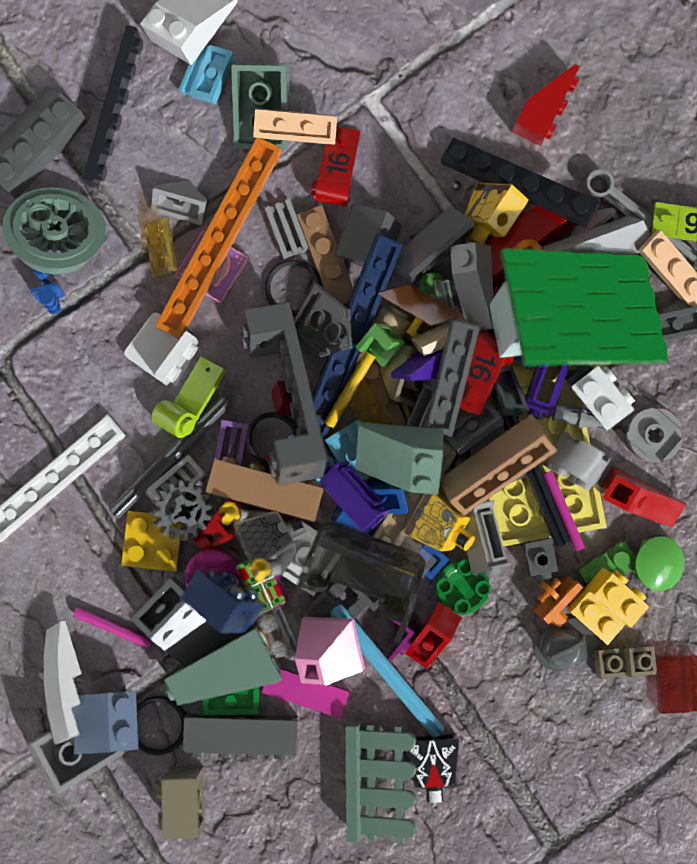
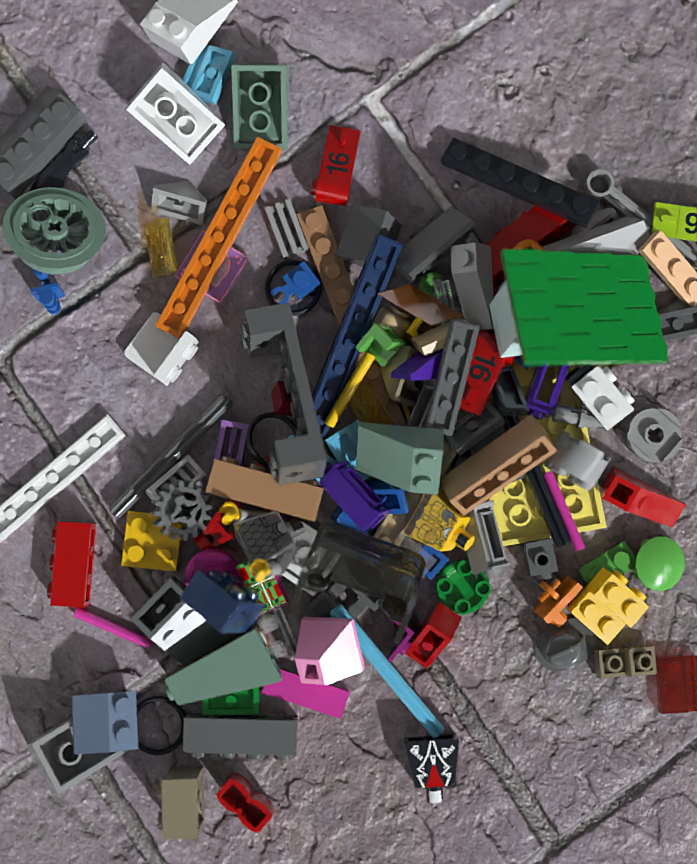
(57, 172): none -> black sword
(59, 687): white slope -> none
(72, 564): none -> red brick
(110, 115): black plate -> none
(175, 114): none -> white slope
(183, 414): lime door -> none
(251, 806): none -> red brick
(295, 126): light nougat plate -> none
(298, 282): none -> blue plate
(324, 323): dark grey tile -> none
(360, 796): sand green fence -> none
(494, 210): yellow torso -> none
(540, 110): red slope -> none

